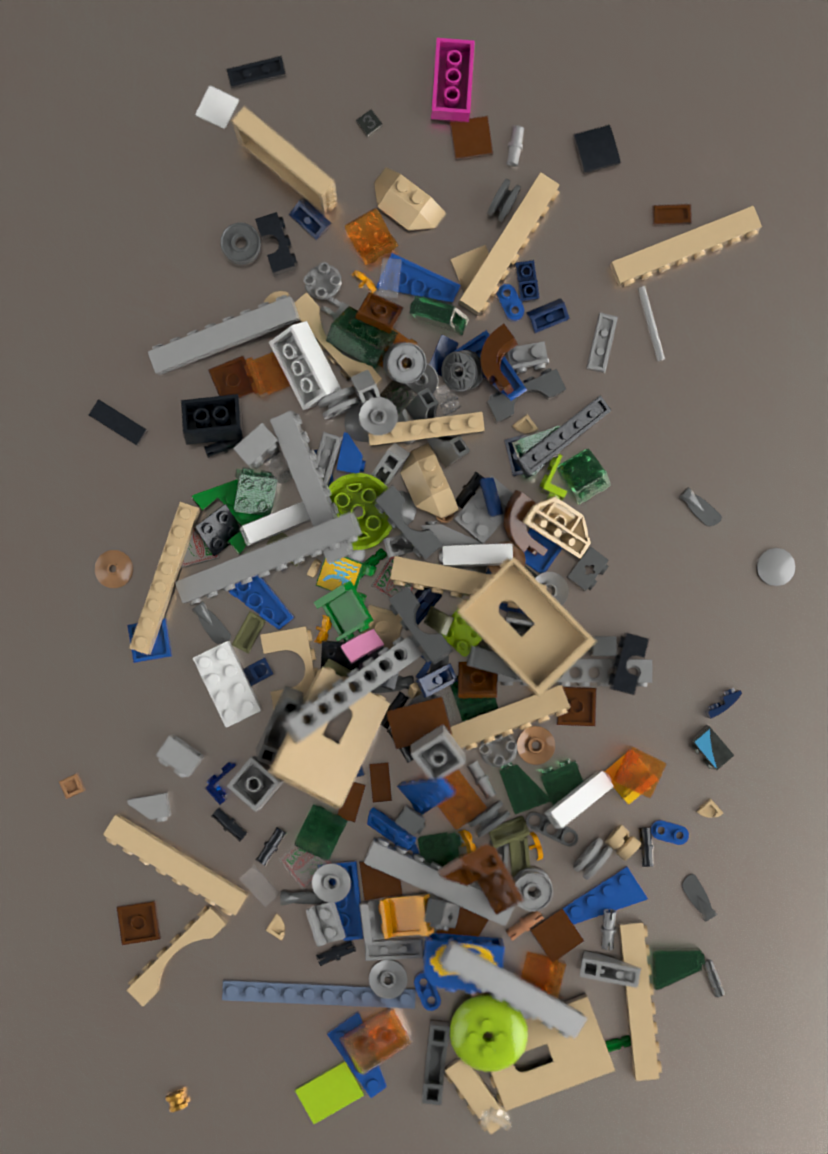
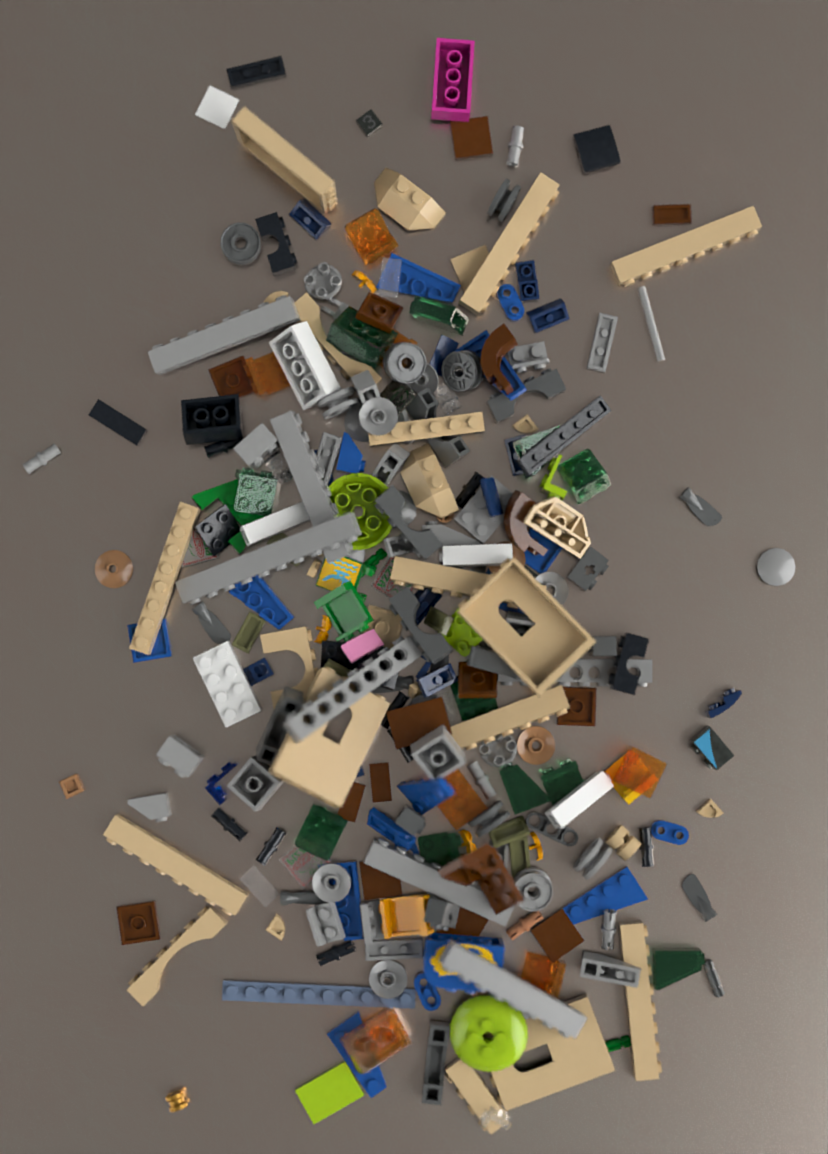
(41, 458): none -> light grey pin

